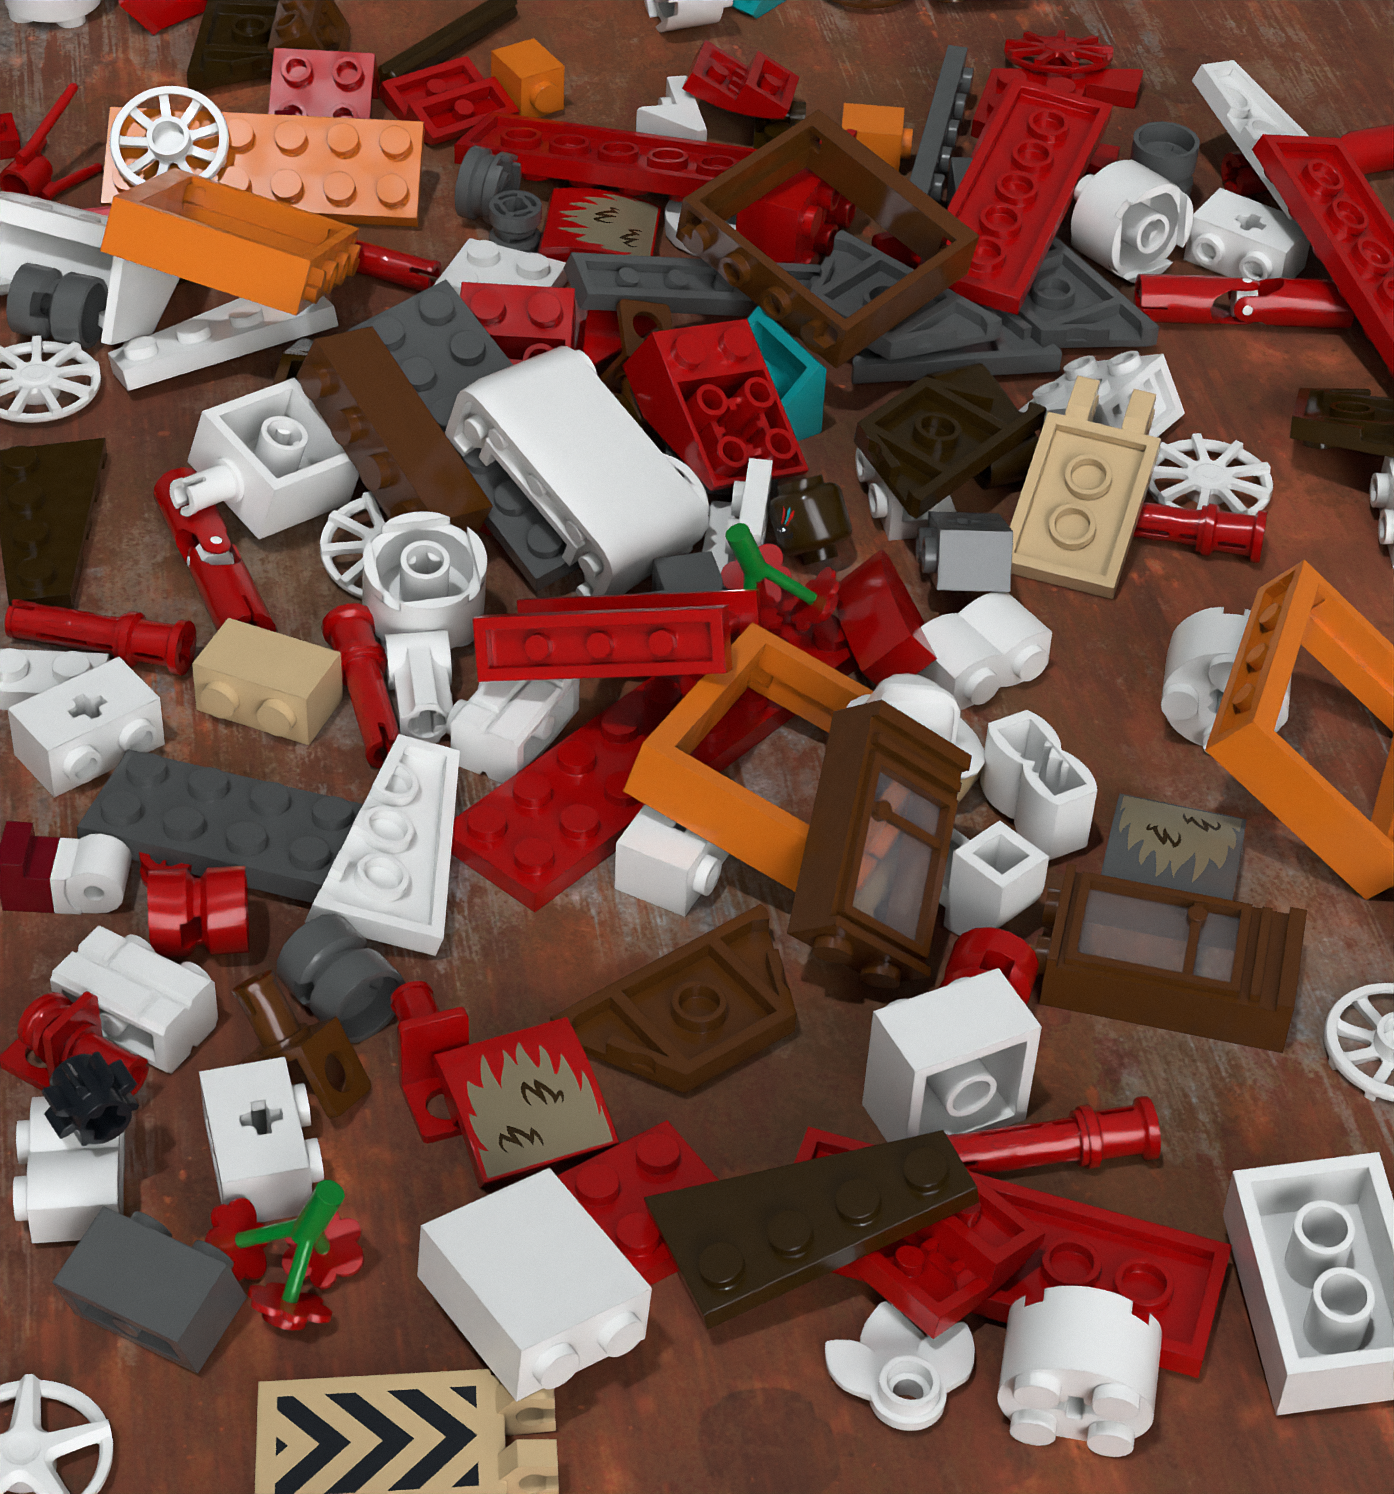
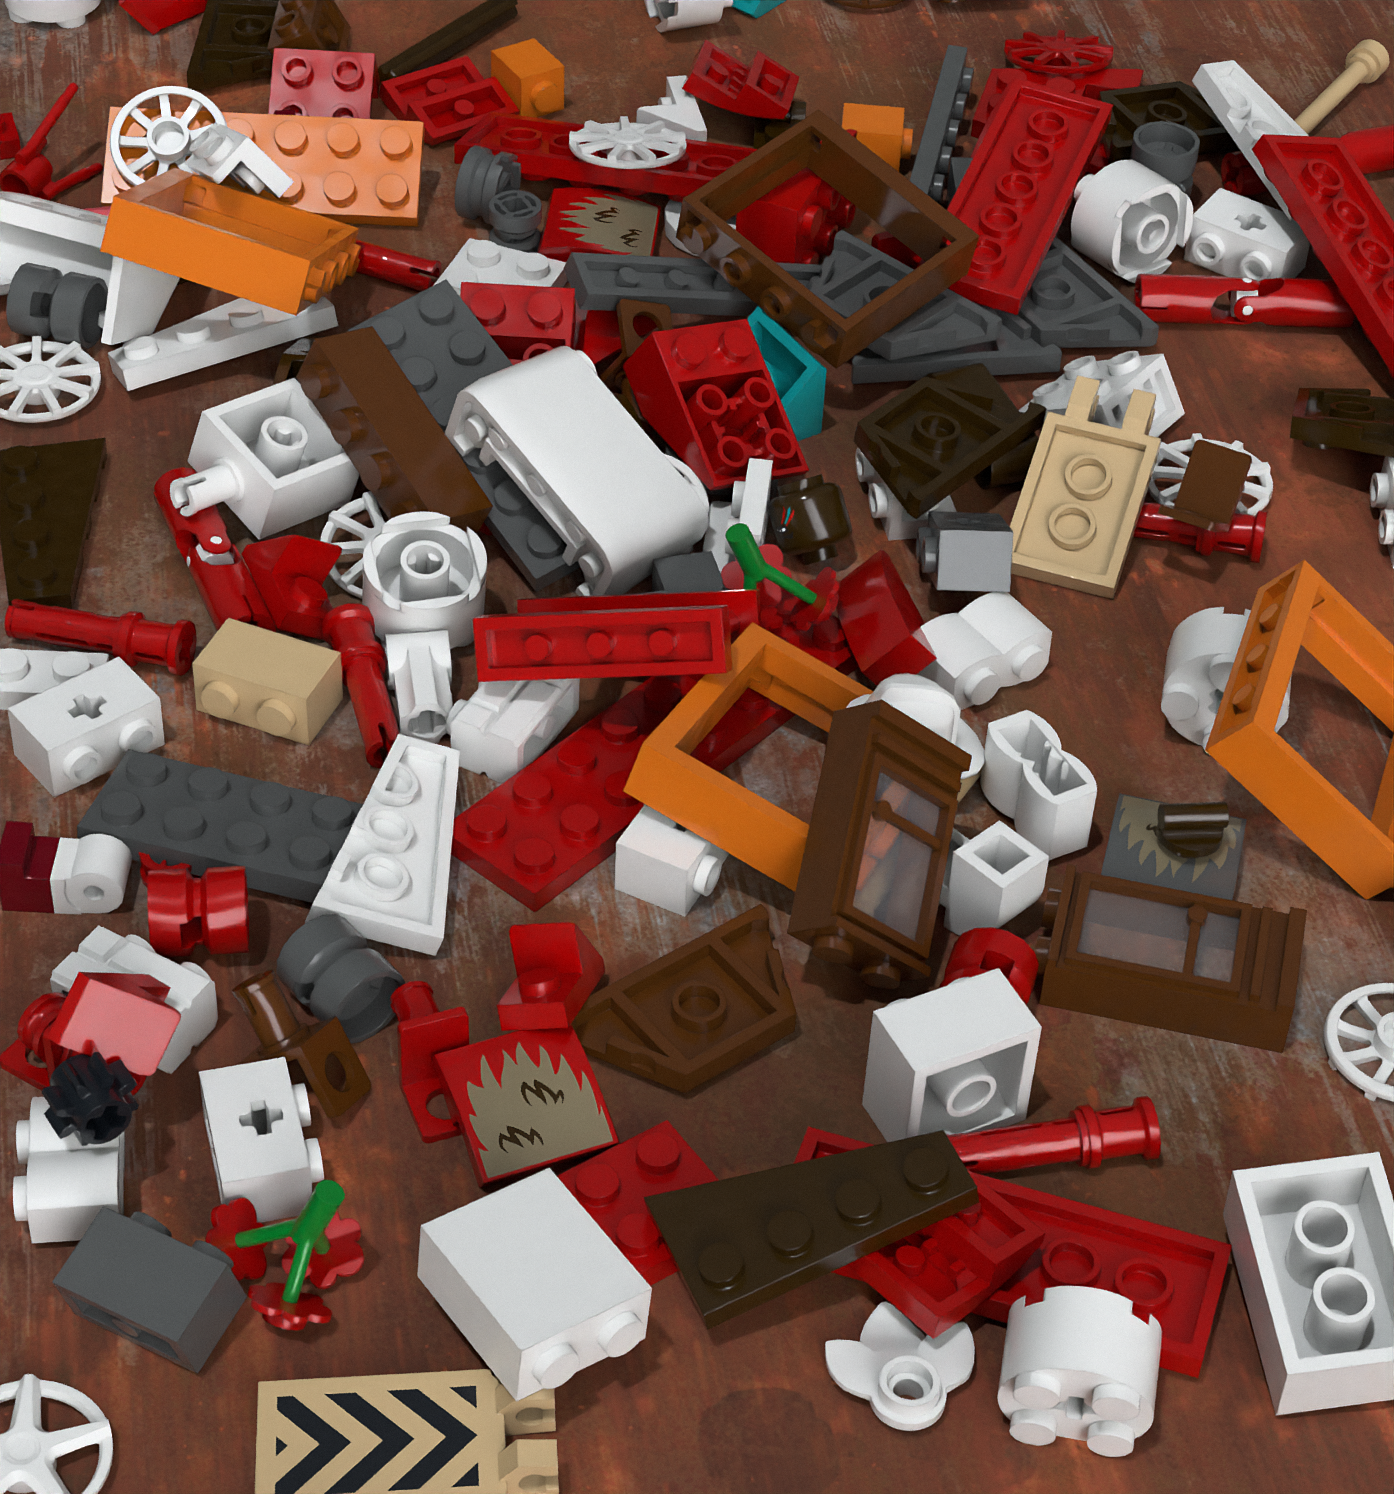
(119, 1018): none -> slope
(234, 154): none -> white bracket
(291, 578): none -> red slope
(554, 976): none -> red slope
(627, 144): none -> white wheel
(1155, 103): none -> dark brown wing
(1192, 828): none -> dark brown plate
(1210, 487): none -> reddish brown bracket
(1363, 65): none -> tan piece

